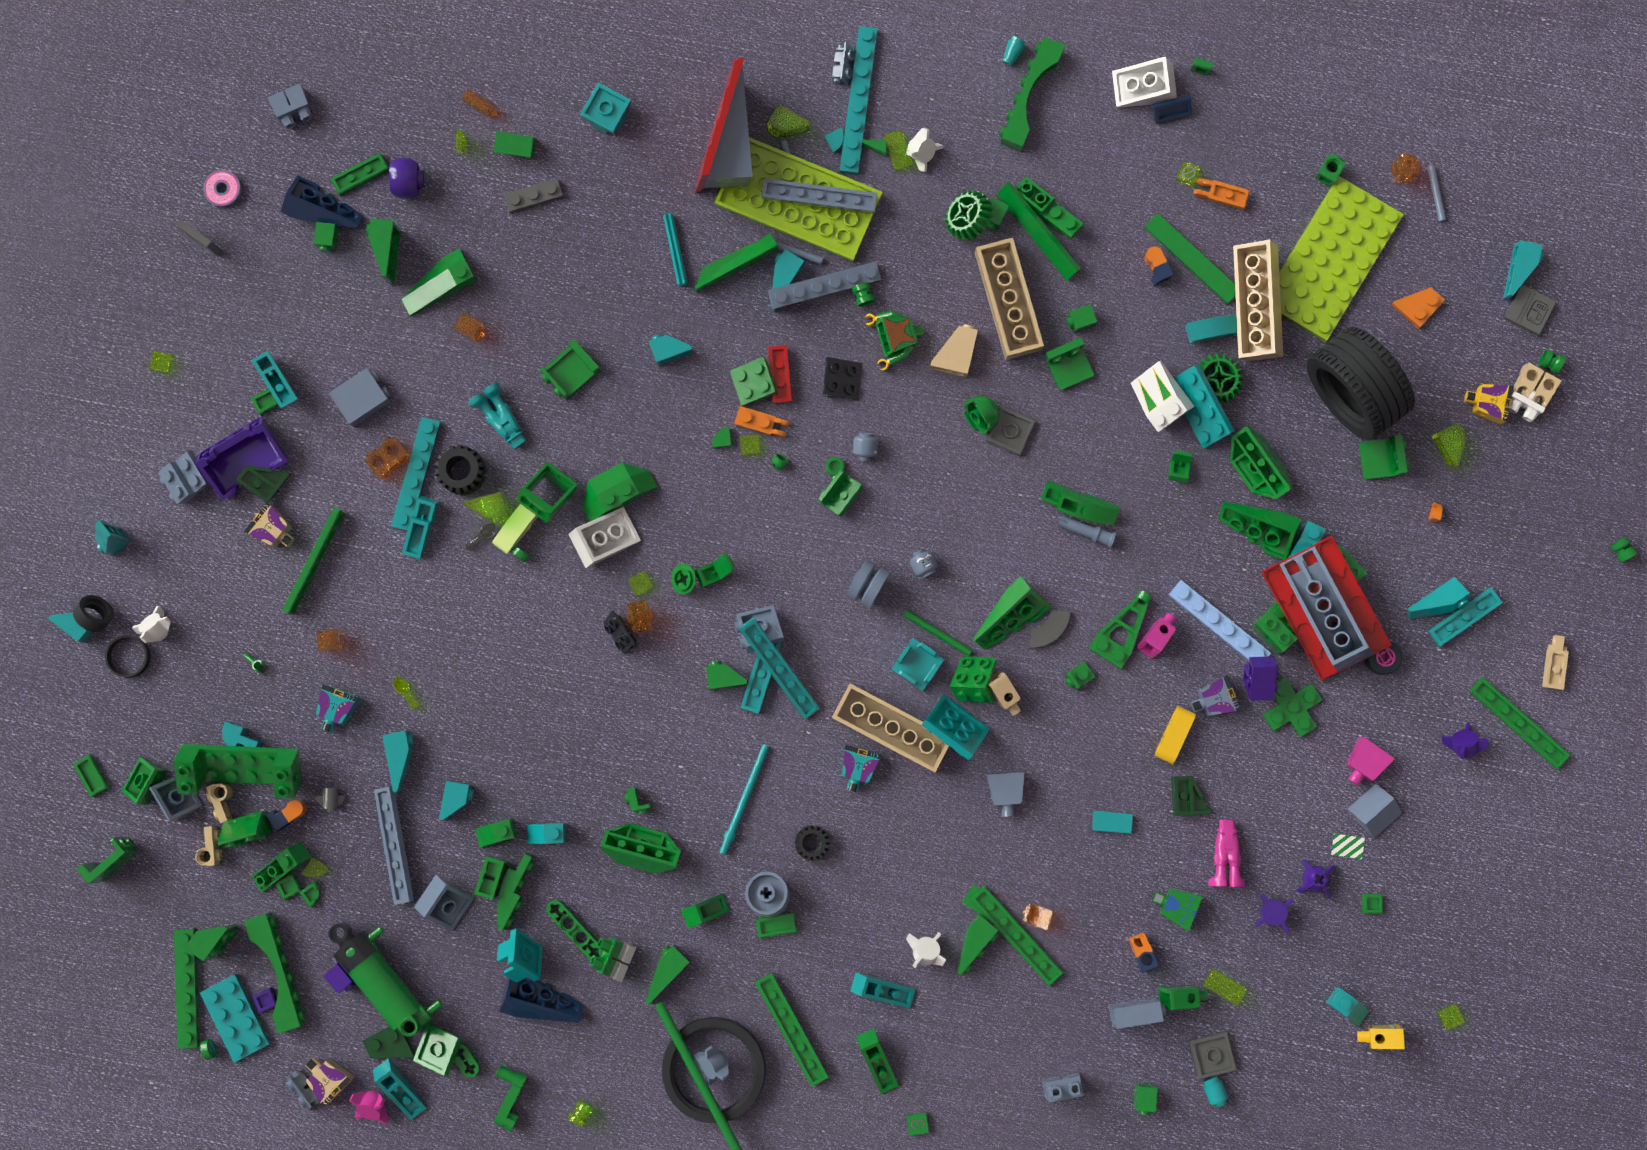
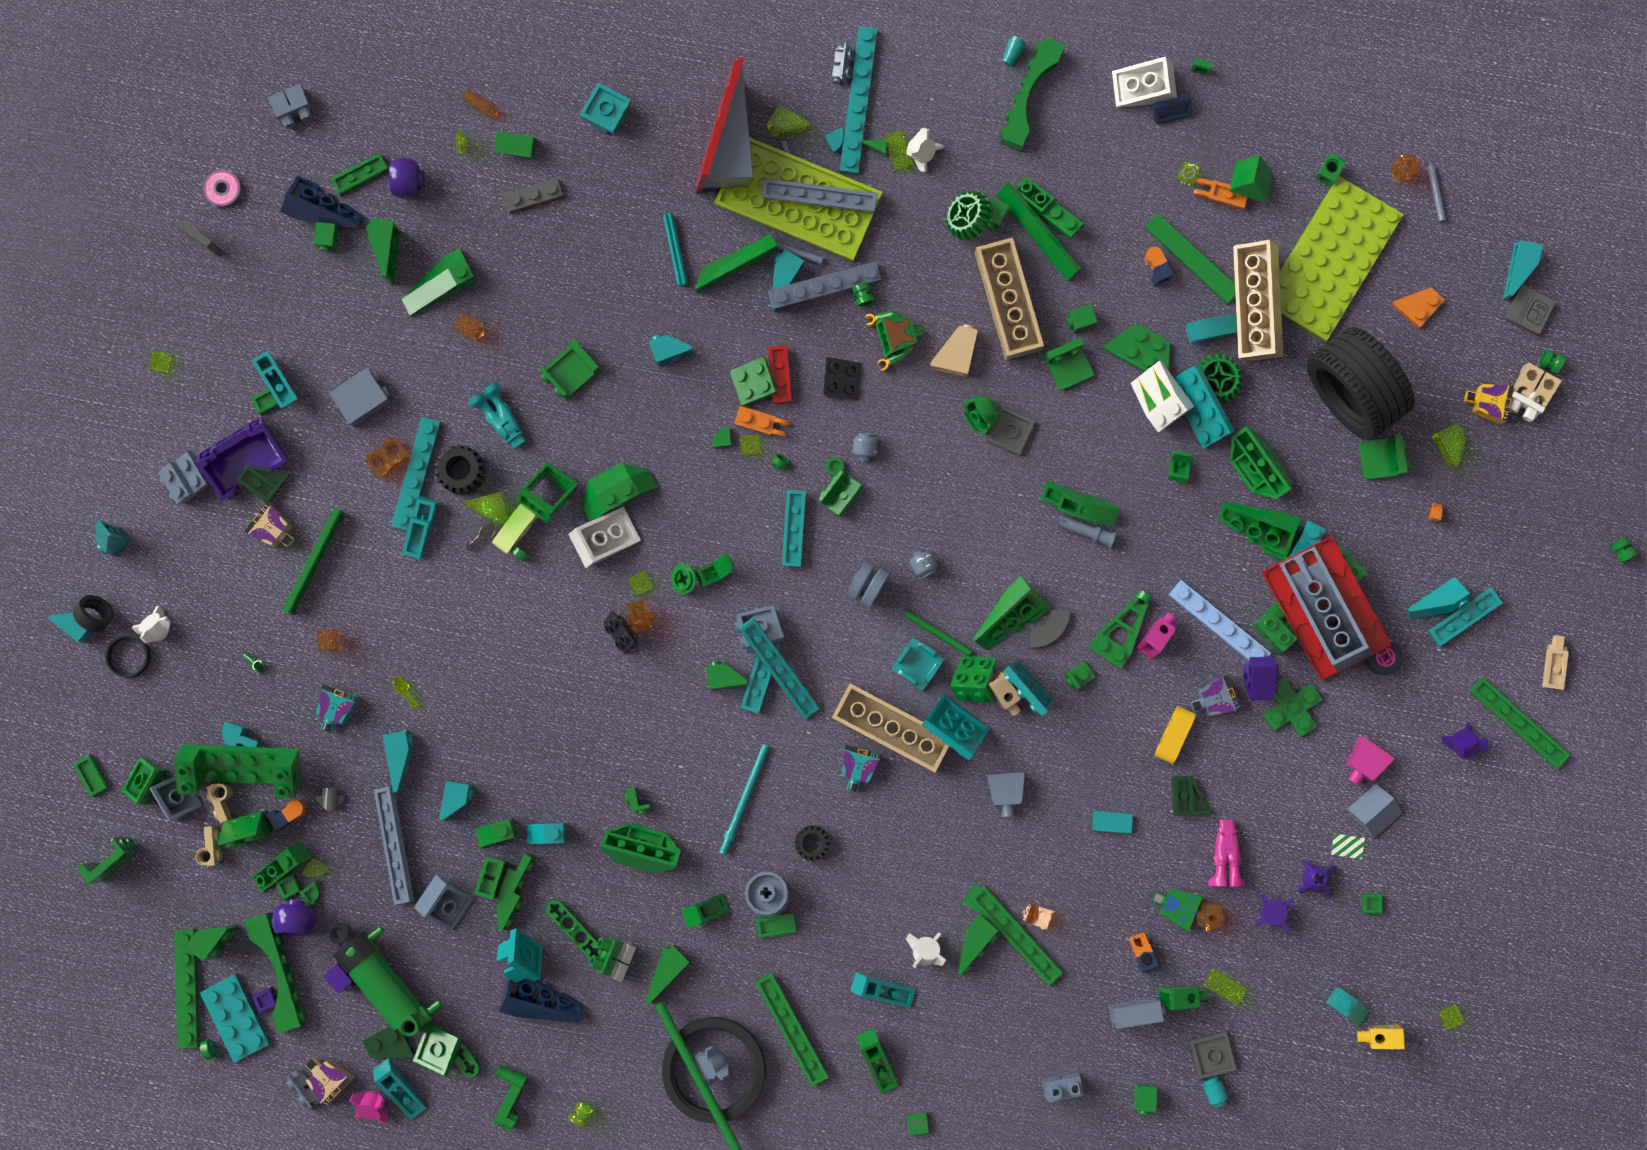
(293, 919): none -> dark purple wheel
(793, 528): none -> teal plate
(1028, 687): none -> teal plate
(1139, 348): none -> green wing
(1216, 919): none -> clear orange brick
(1251, 178): none -> green slope

